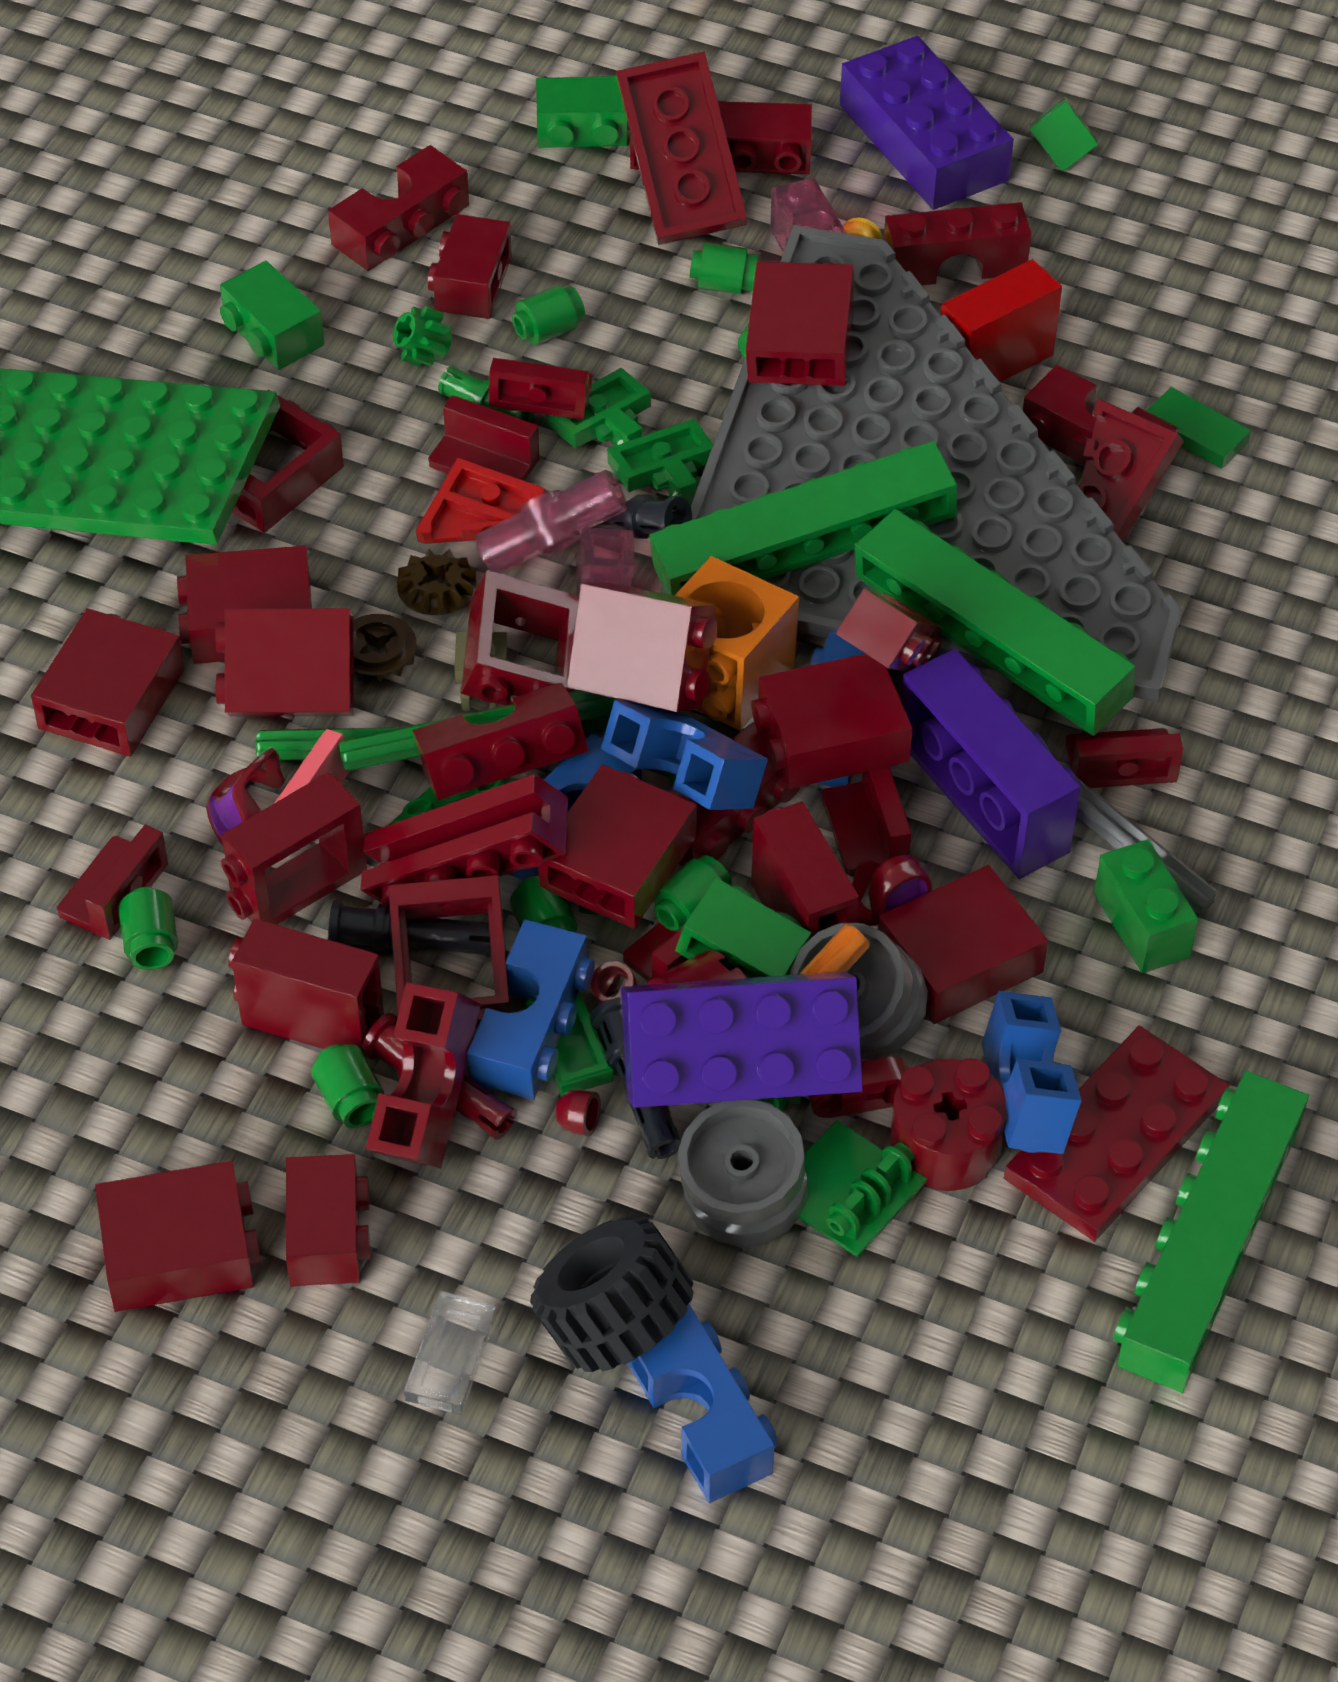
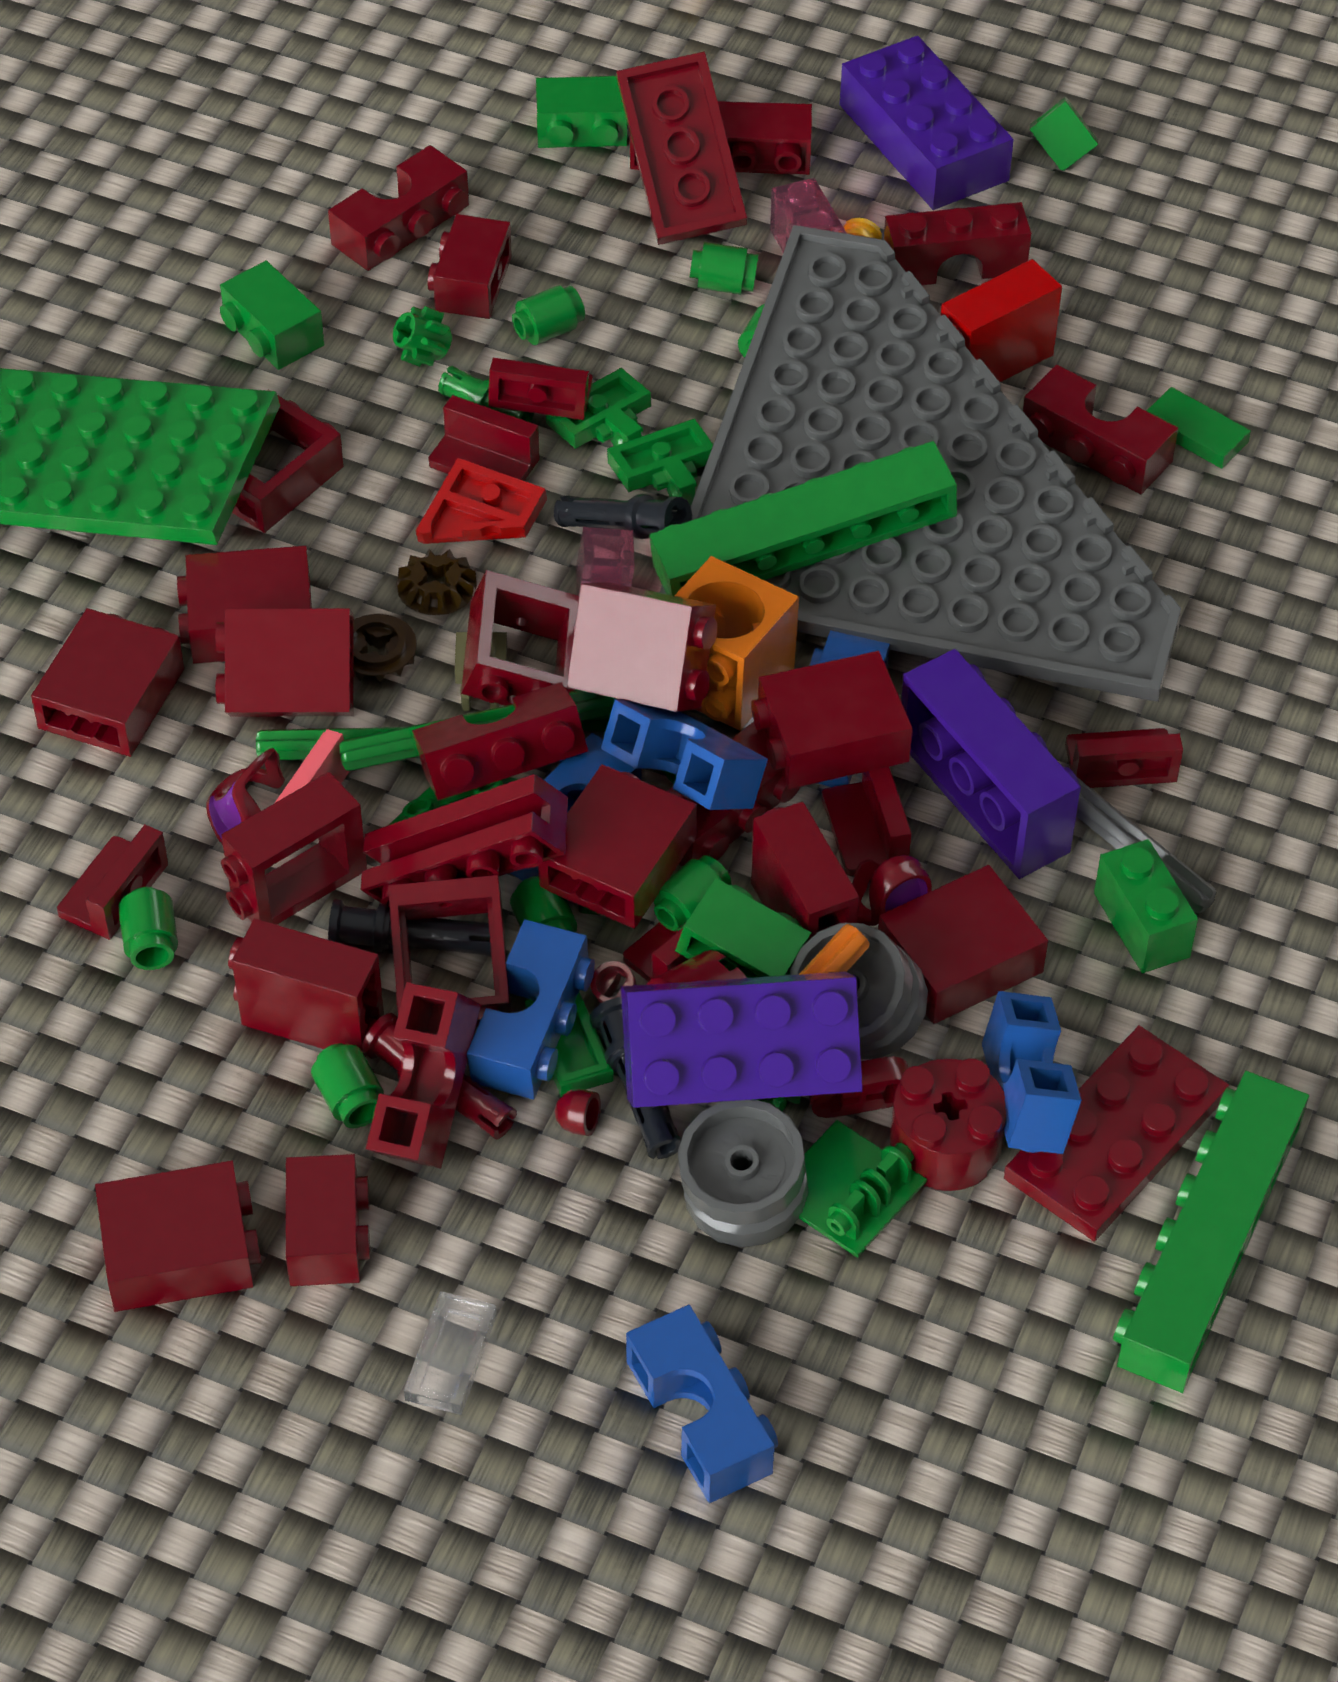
(551, 522): clear pink piece -> none
(612, 1294): black tyre -> none
(800, 323): dark red brick -> none
(890, 631): dark red arch -> none
(997, 621): green brick -> none
(1125, 463): dark red wing -> none

